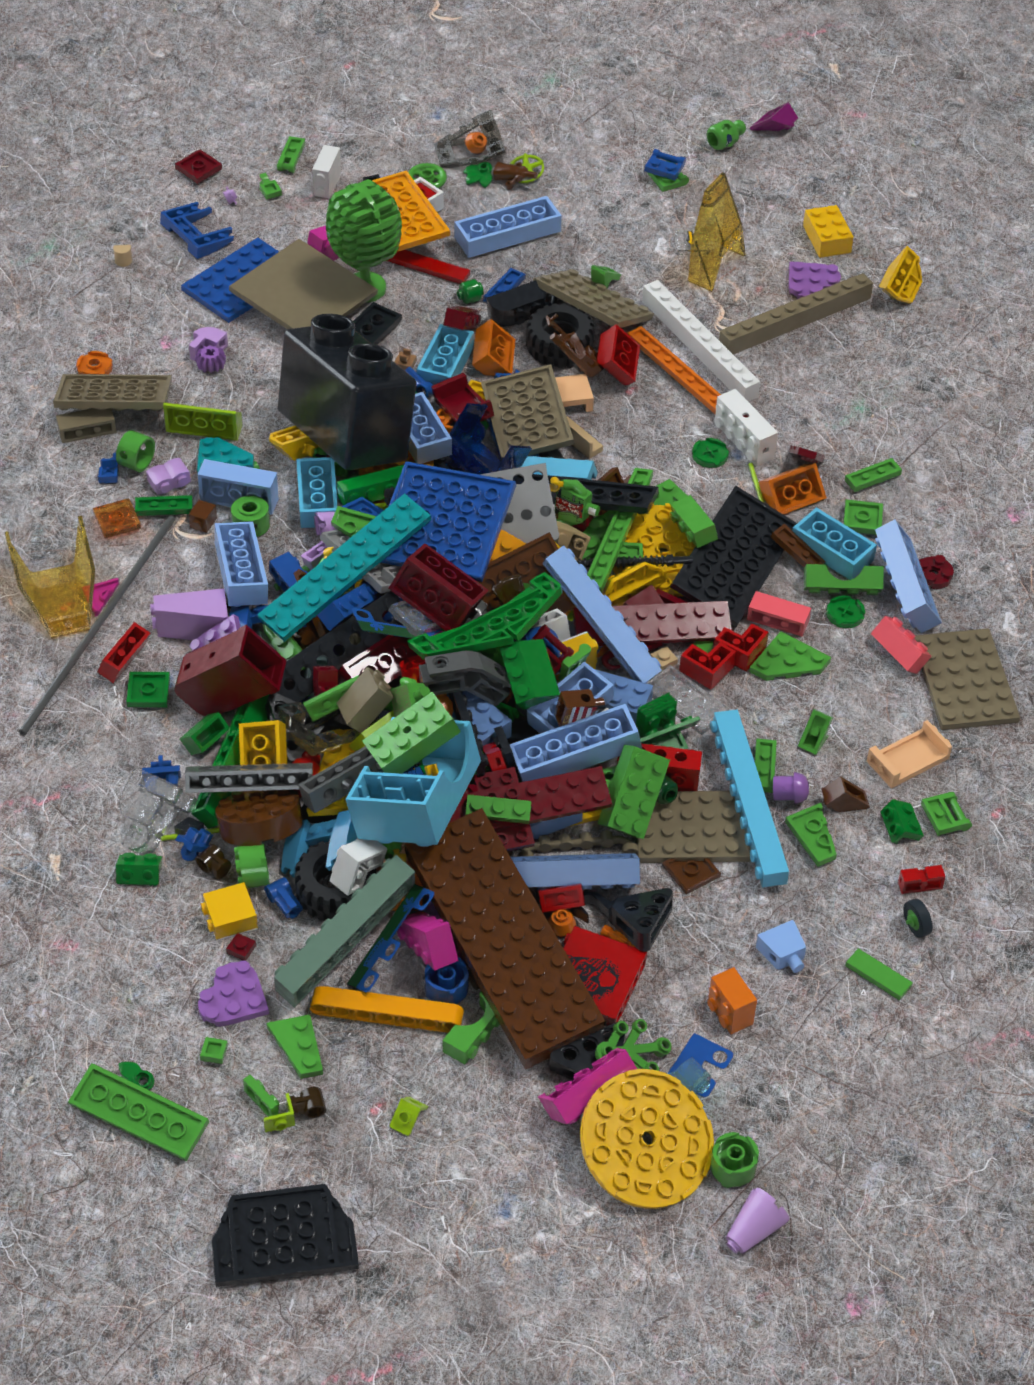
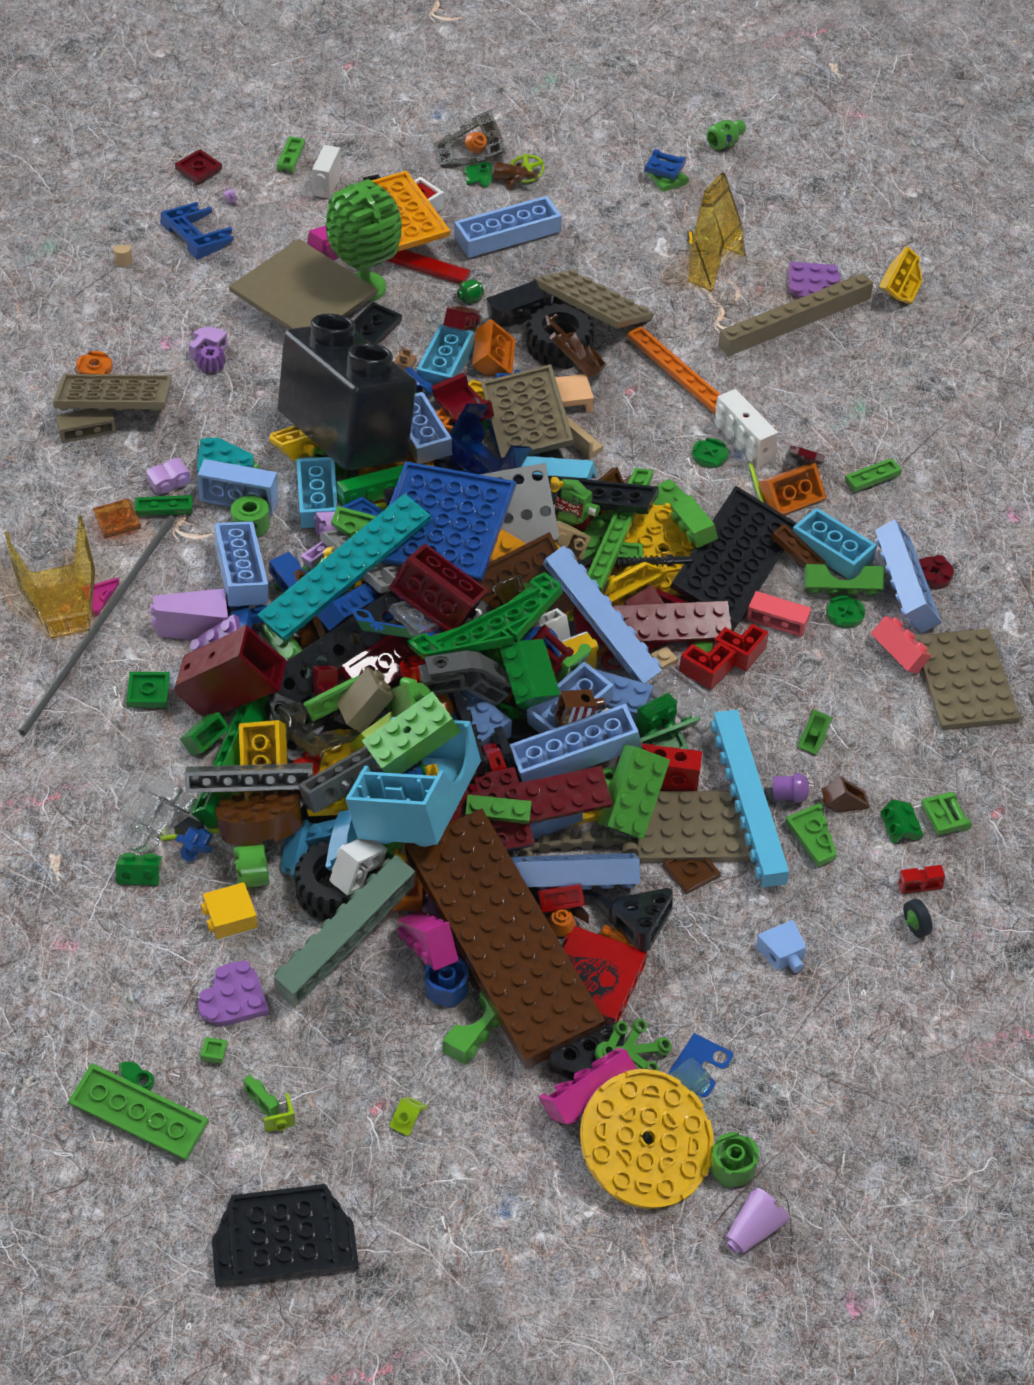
(109, 470): blue slope -> none
(123, 652): red brick -> none
(134, 456): bright green piece -> none
(165, 770): blue hips -> none
(202, 421): lime slope -> none
(202, 516): reddish brown brick -> none
(213, 284): blue plate -> none
(213, 860): dark brown piece -> none
(241, 947): dark red plate -> none
(269, 188): bright green plate -> none
(281, 894): blue piece -> none
(299, 1044): bright green wing -> none
(309, 1103): dark brown piece -> none
(385, 938): piece -> none
(385, 1009): light orange beam -> none
(426, 171): bright green plate -> none
(509, 280): blue tile -> none
(604, 275): bright green slope -> none
(619, 354): red brick -> none
(668, 791): dark green head -> none
(700, 340): white brick -> none
(732, 1001): orange brick -> none
(765, 762): bright green plate -> none
(776, 119): magenta slope -> none
(788, 658): bright green plate -> none
(828, 231): yellow brick -> none
(863, 516): bright green plate -> none
(879, 974): bright green tile -> none
(910, 755): light nougat panel -> none

